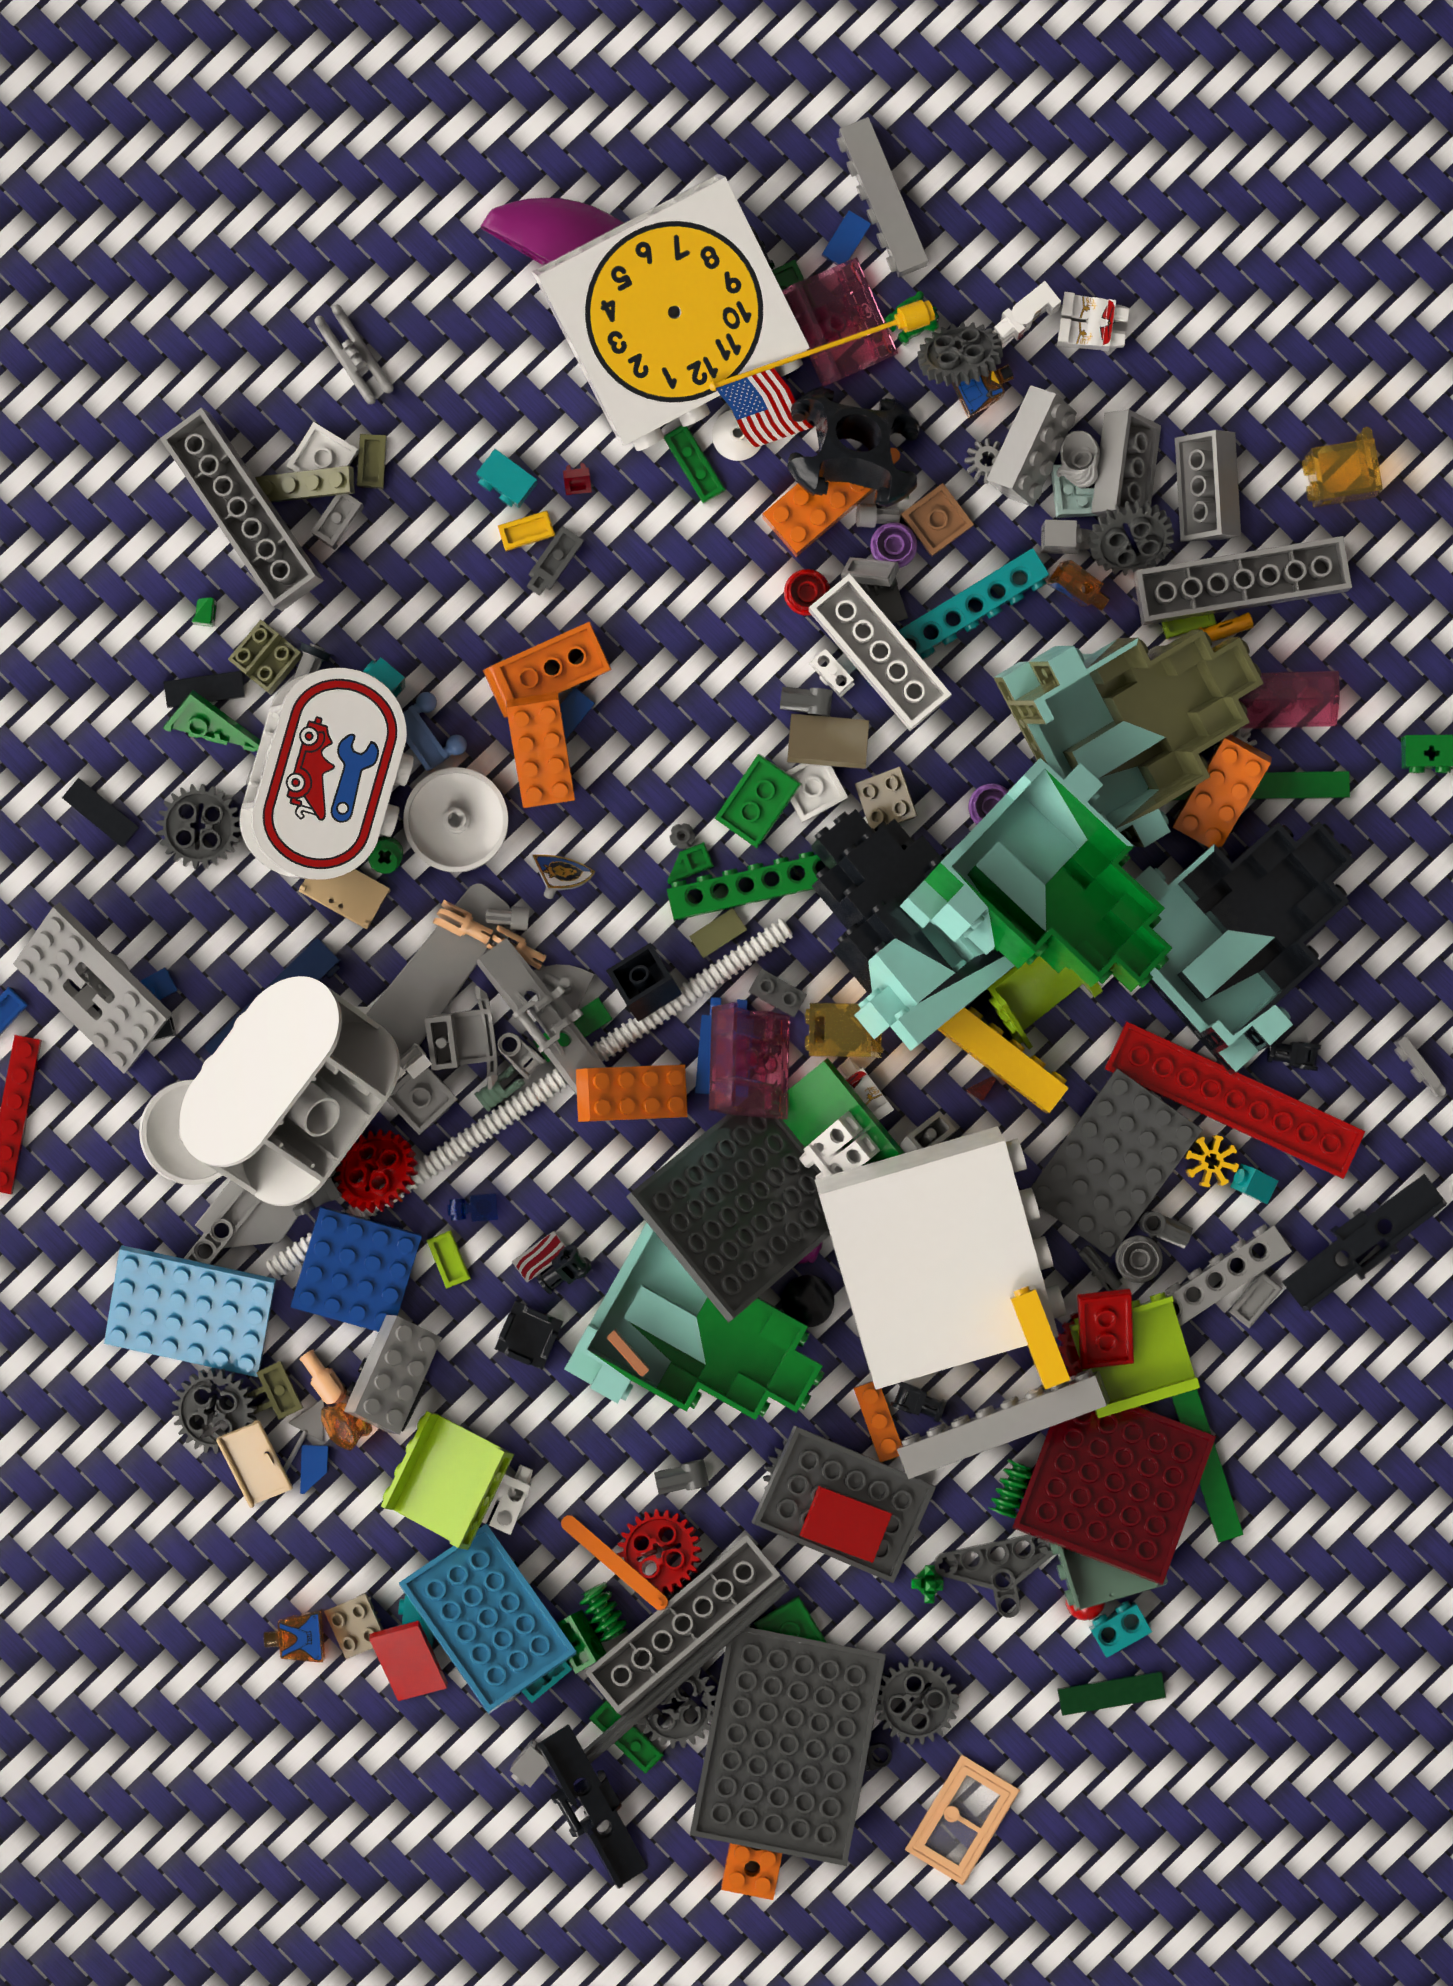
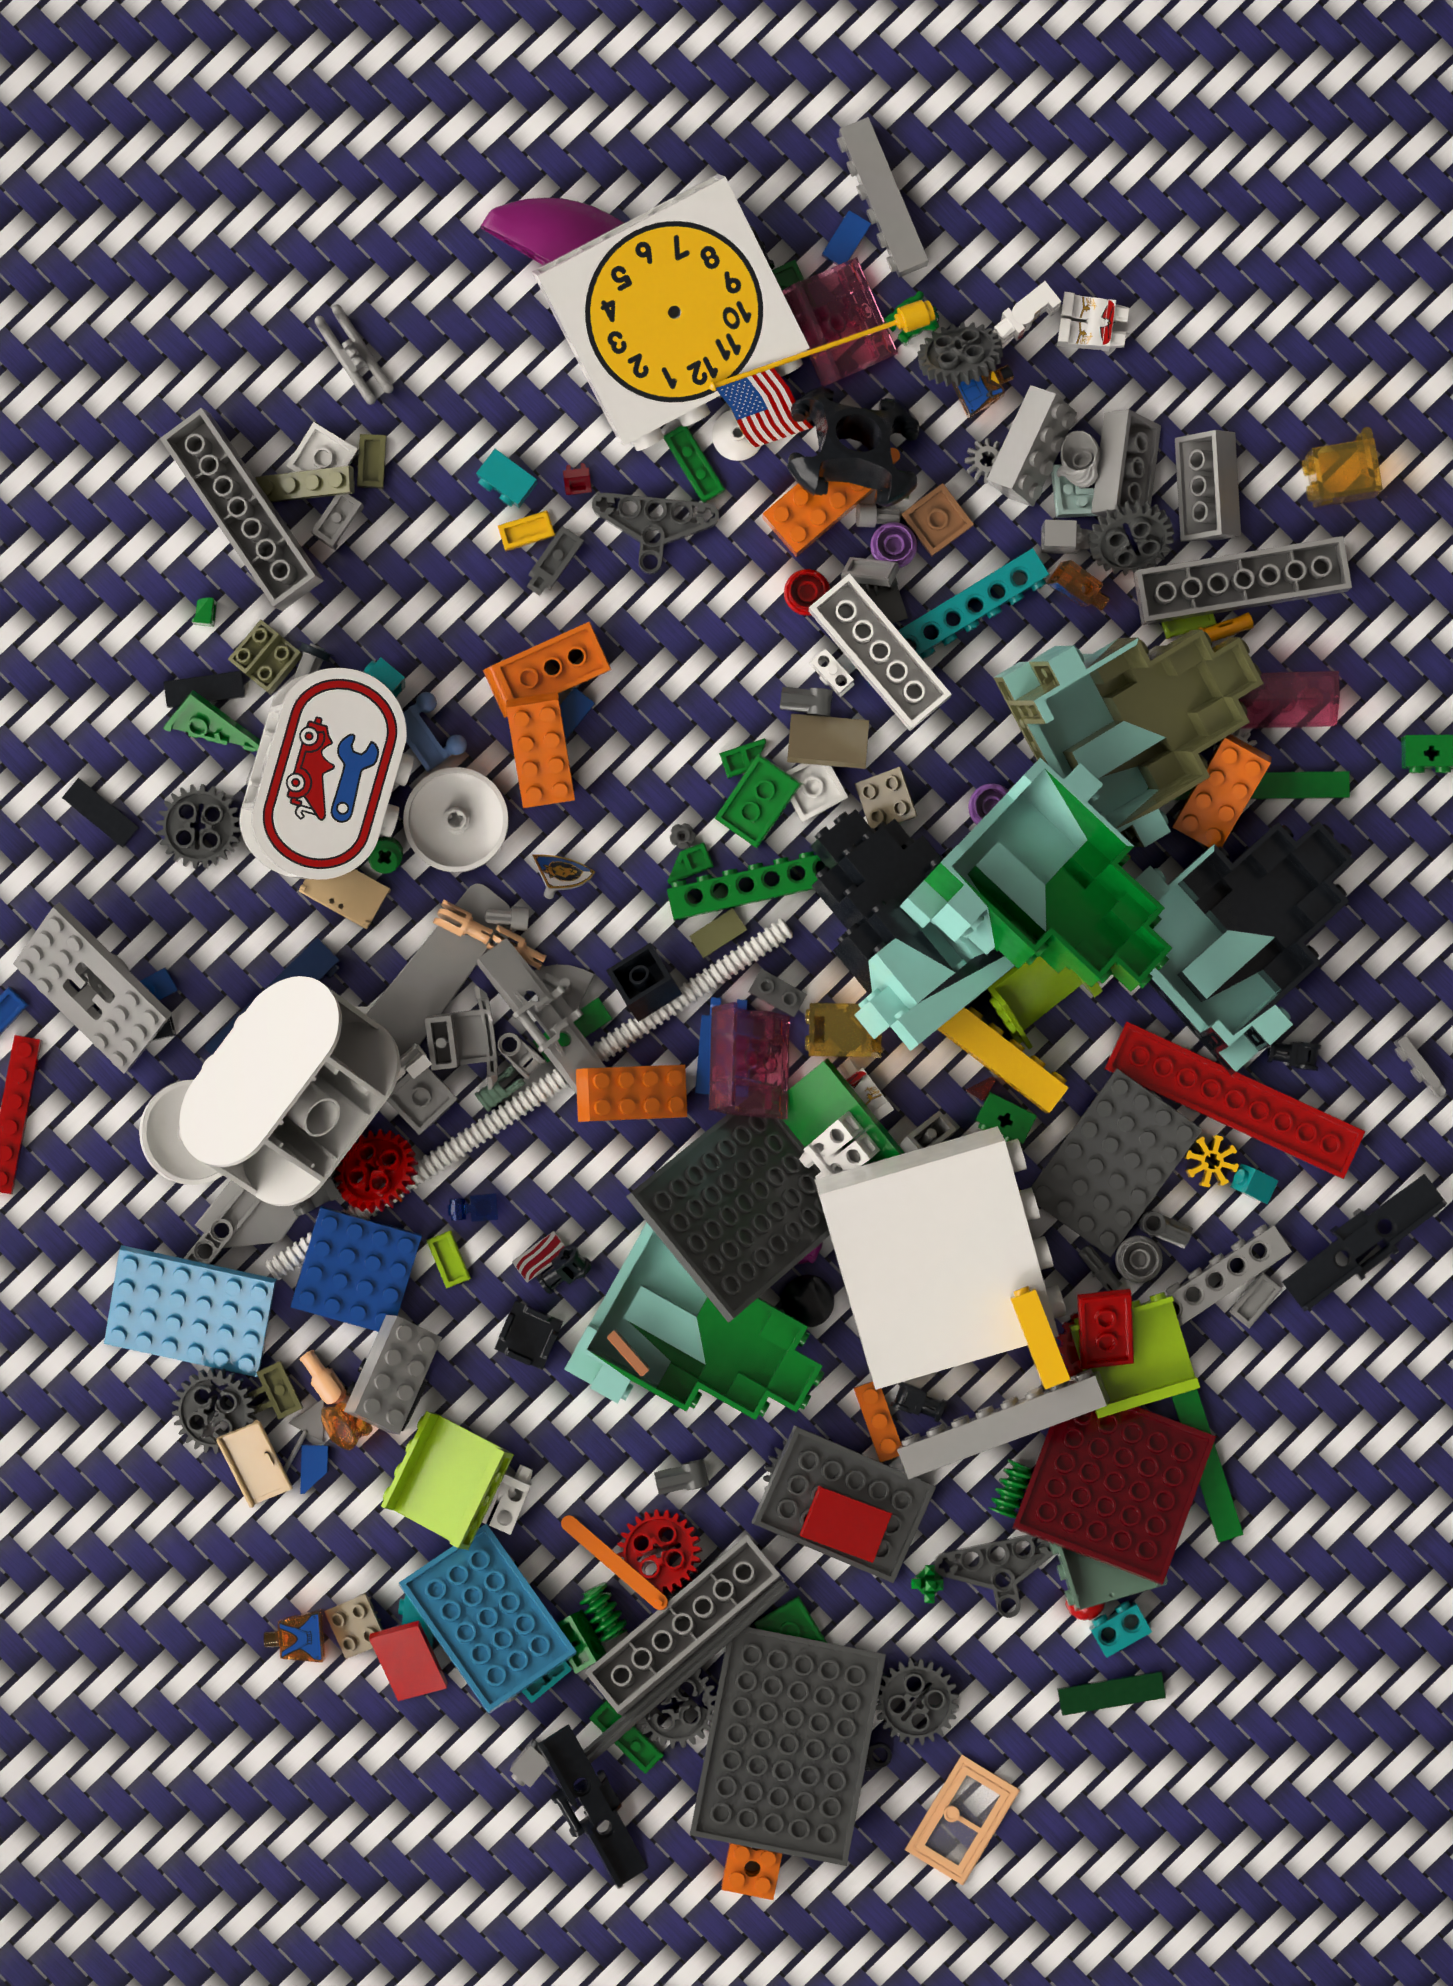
(641, 522): none -> dark grey beam
(739, 759): none -> green tile
(996, 1106): none -> green brick

